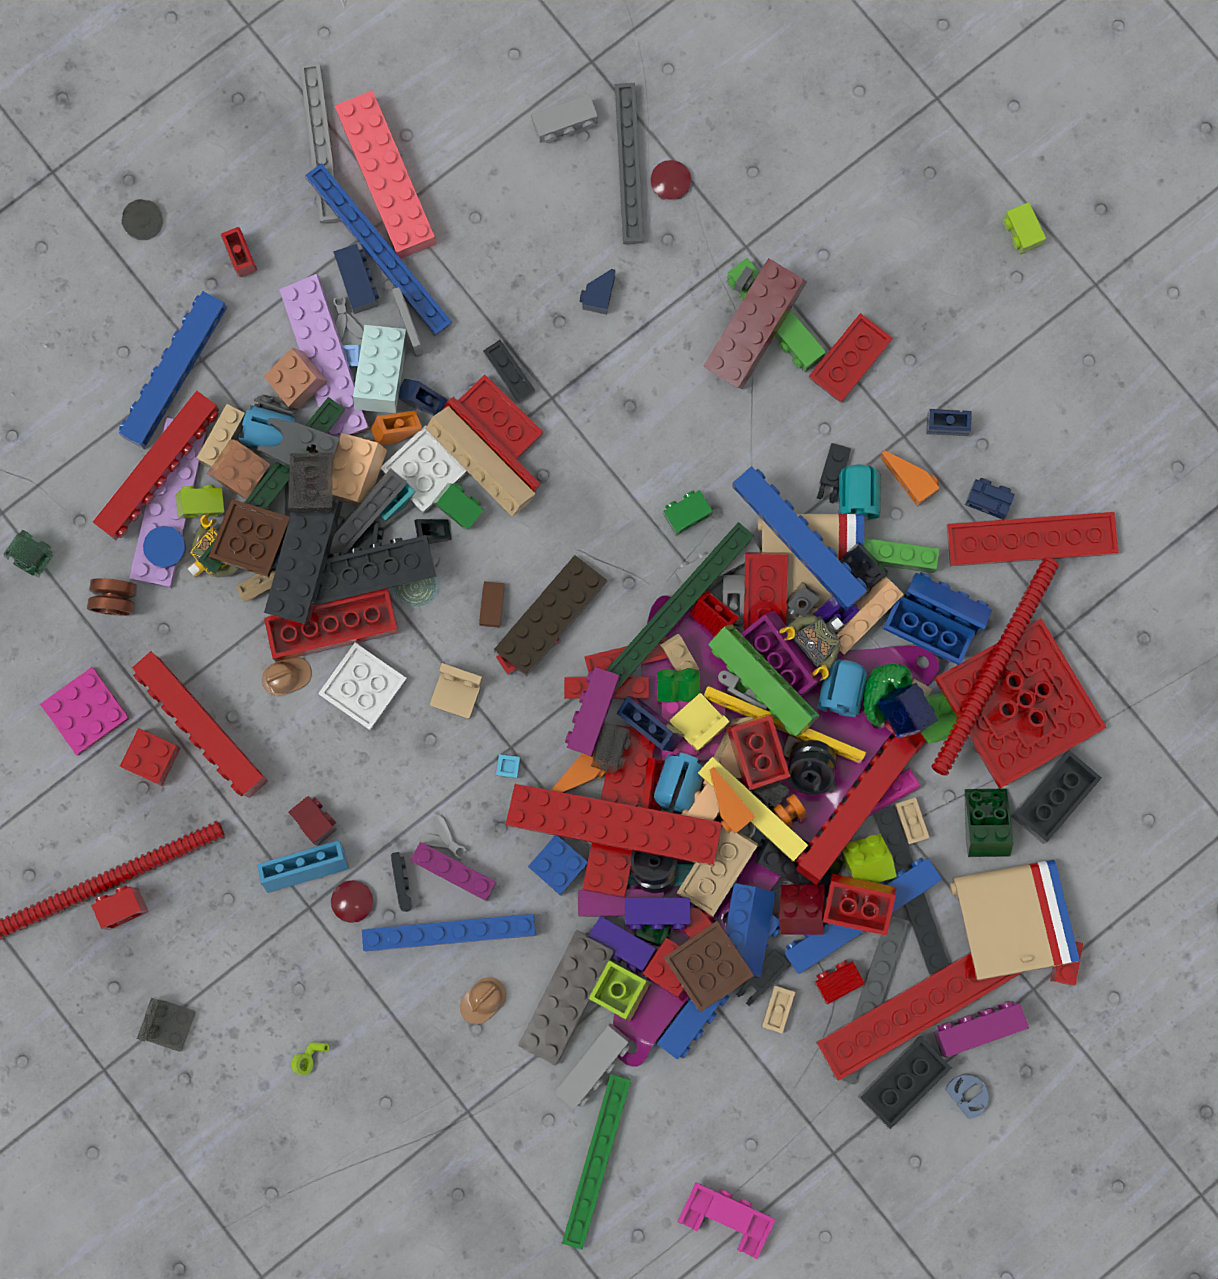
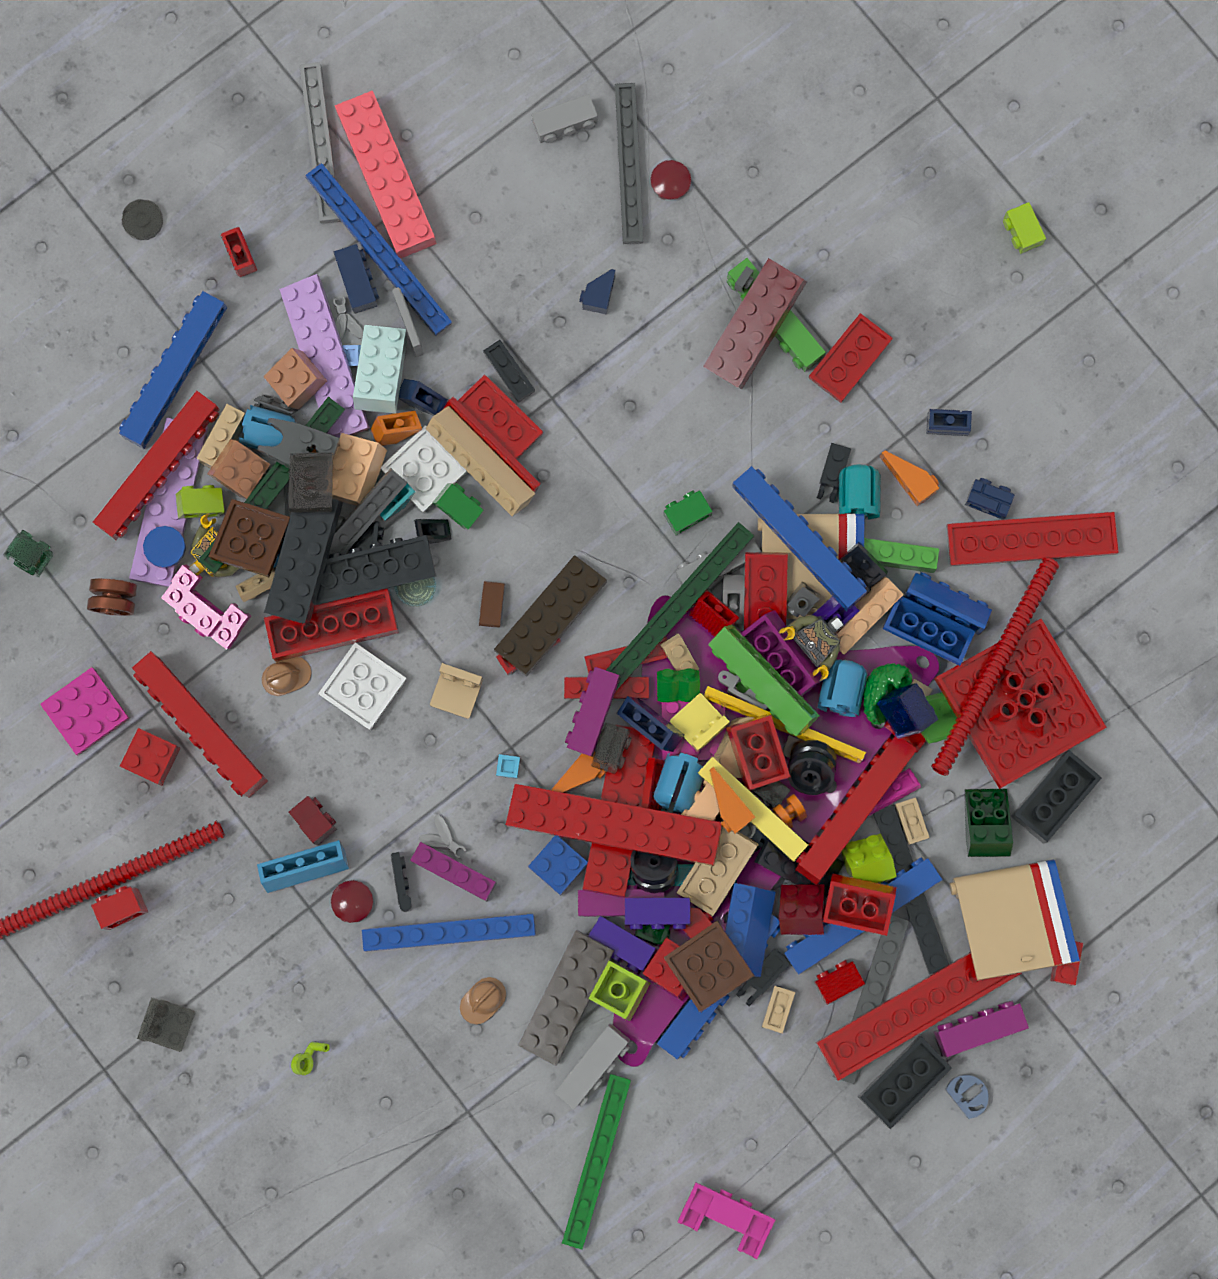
(200, 612): none -> bracket

